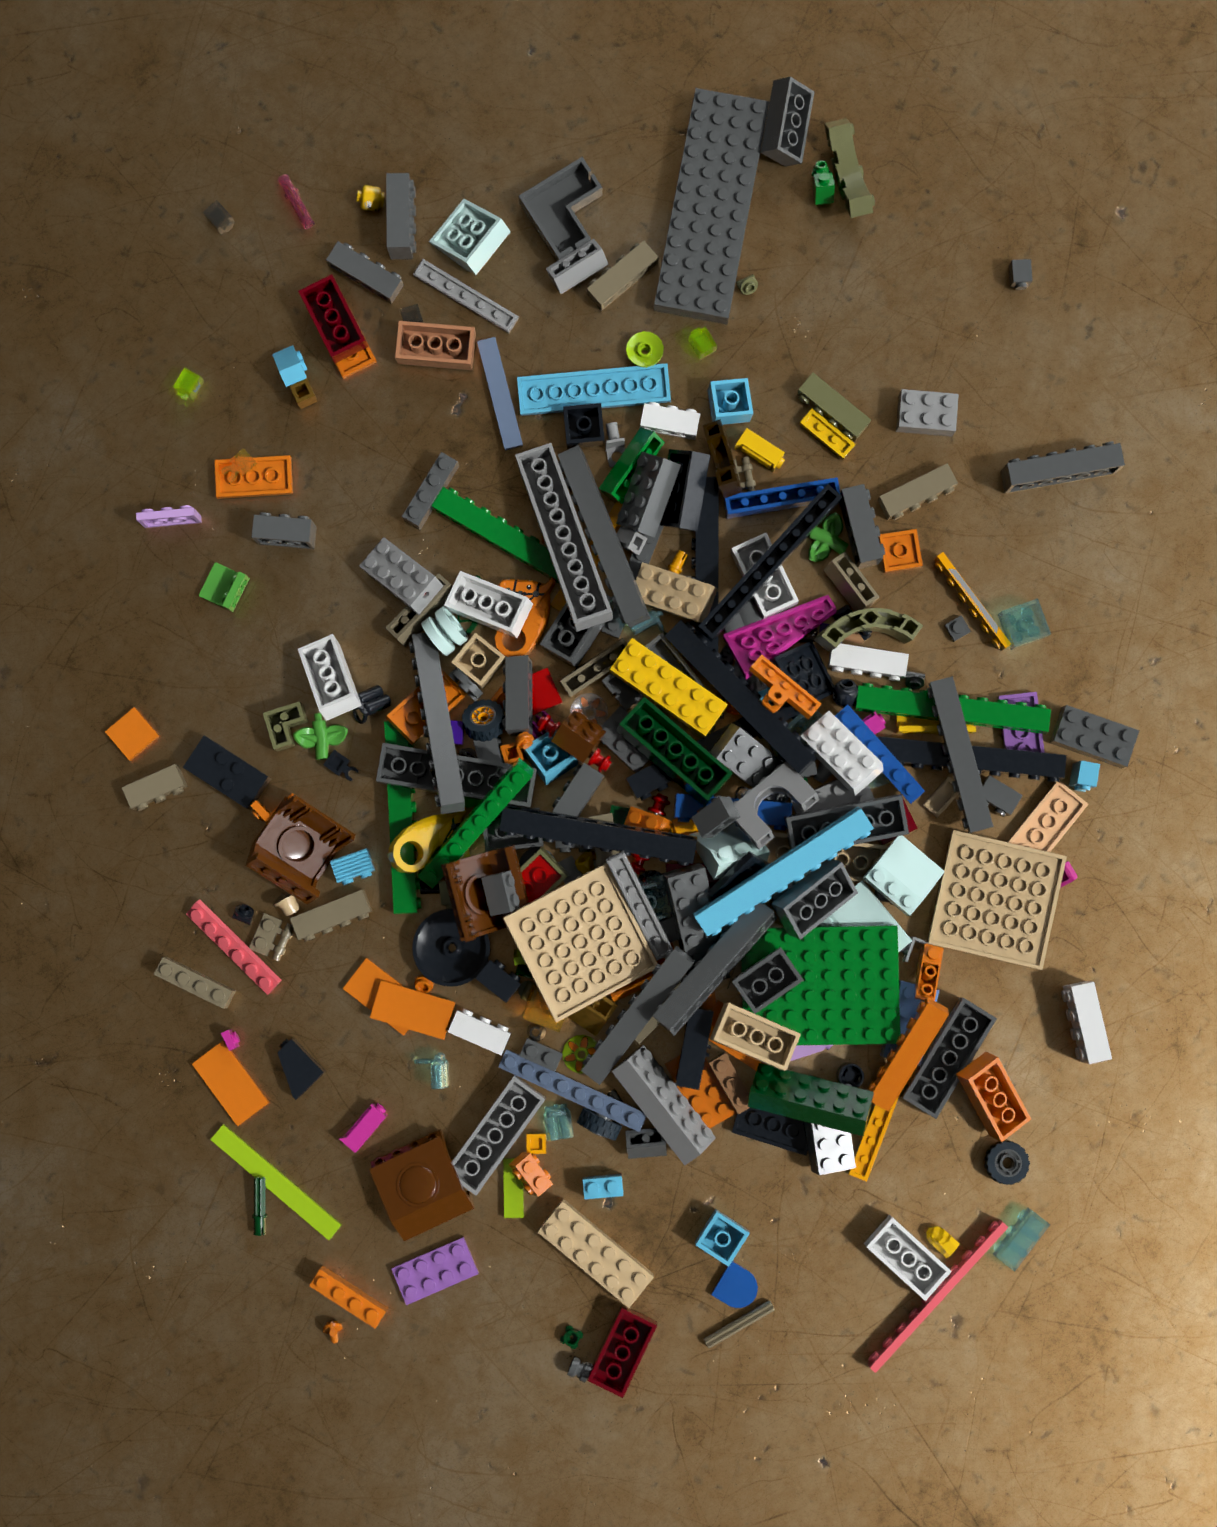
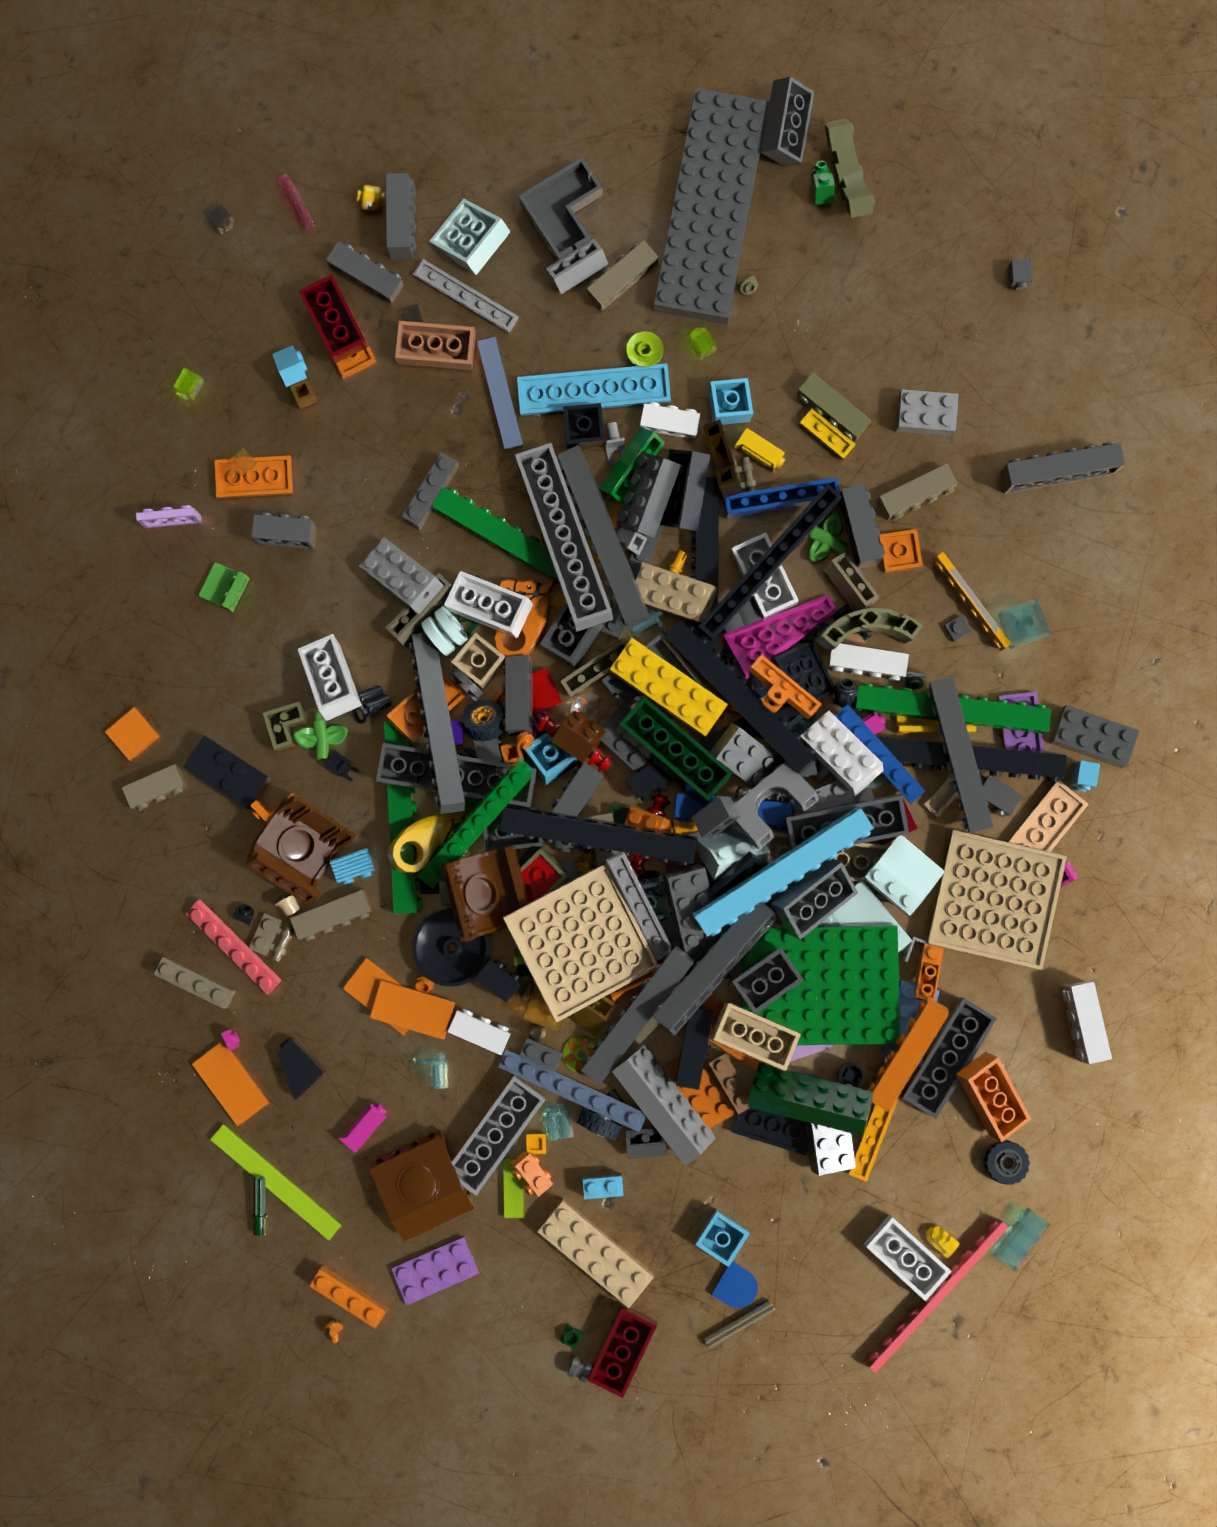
(500, 893): dark grey brick -> none

